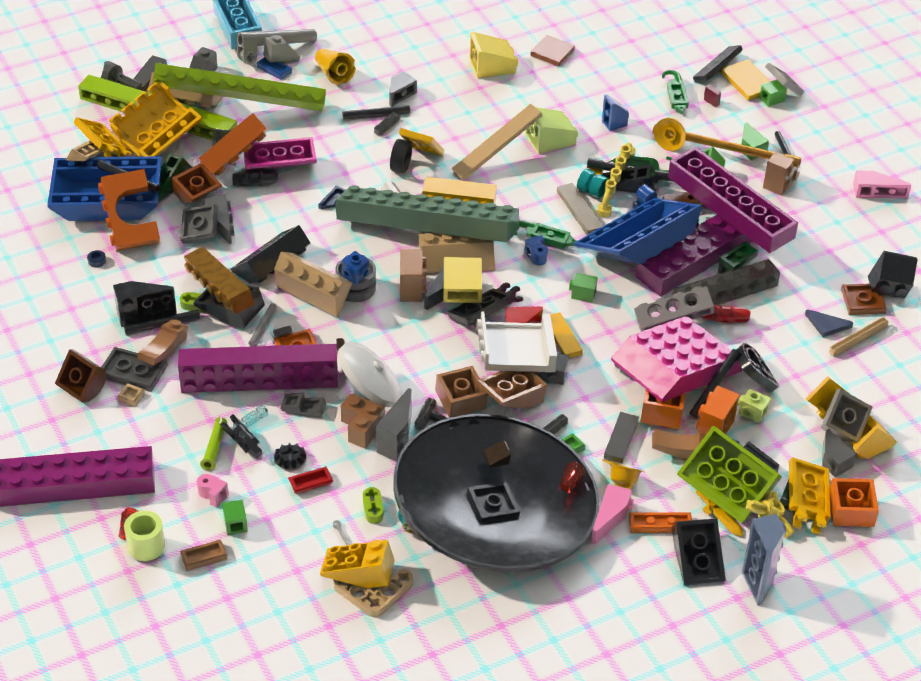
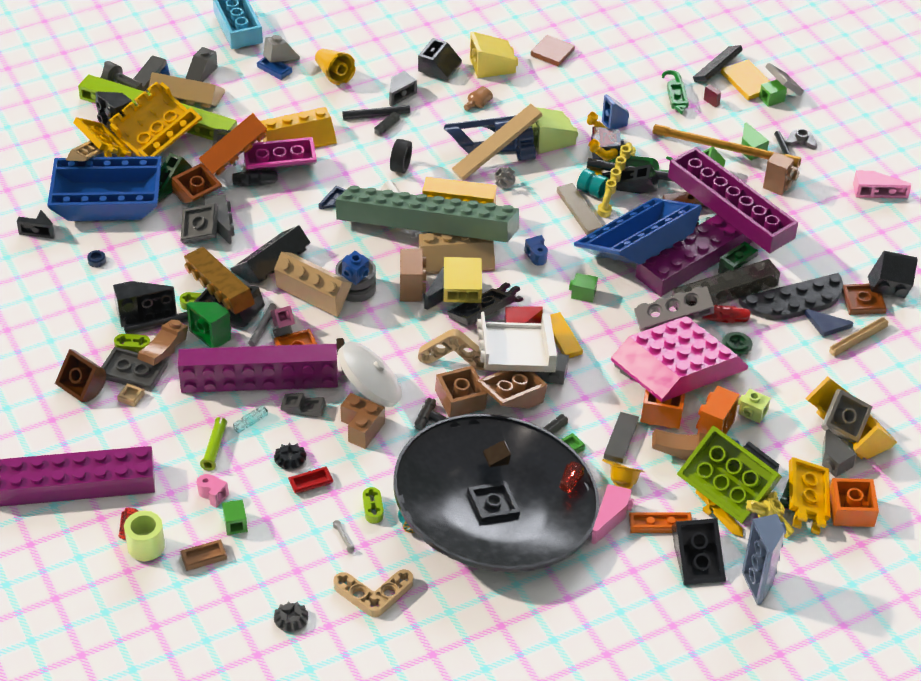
(36, 227): none -> black slope
(110, 104): none -> black slope
(116, 170): black piece -> none
(126, 235): orange arch -> none
(131, 342): none -> lime beam
(209, 323): none -> green slope
(240, 87): lime brick -> none
(248, 442): black hinge -> none
(250, 40): light grey axle -> none
(282, 317): none -> bright pink leg
(295, 622): none -> dark grey gear
(310, 123): none -> yellow slope
(360, 564): yellow slope -> none
(394, 428): dark grey slope -> none
(422, 141): yellow tile -> none
(438, 59): none -> black slope
(453, 341): none -> tan beam
(478, 98): none -> medium nougat piece
(504, 177): none -> light grey gear
(522, 144): none -> dark blue panel
(552, 235): green plate -> none
(604, 142): none -> torso
(643, 195): blue leg -> none
(665, 138): yellow dish -> none
(716, 381): black piece -> none
(732, 338): none -> dark green gear
(756, 368): black beam -> none
(794, 299): none -> black plate
(801, 137): none -> animal

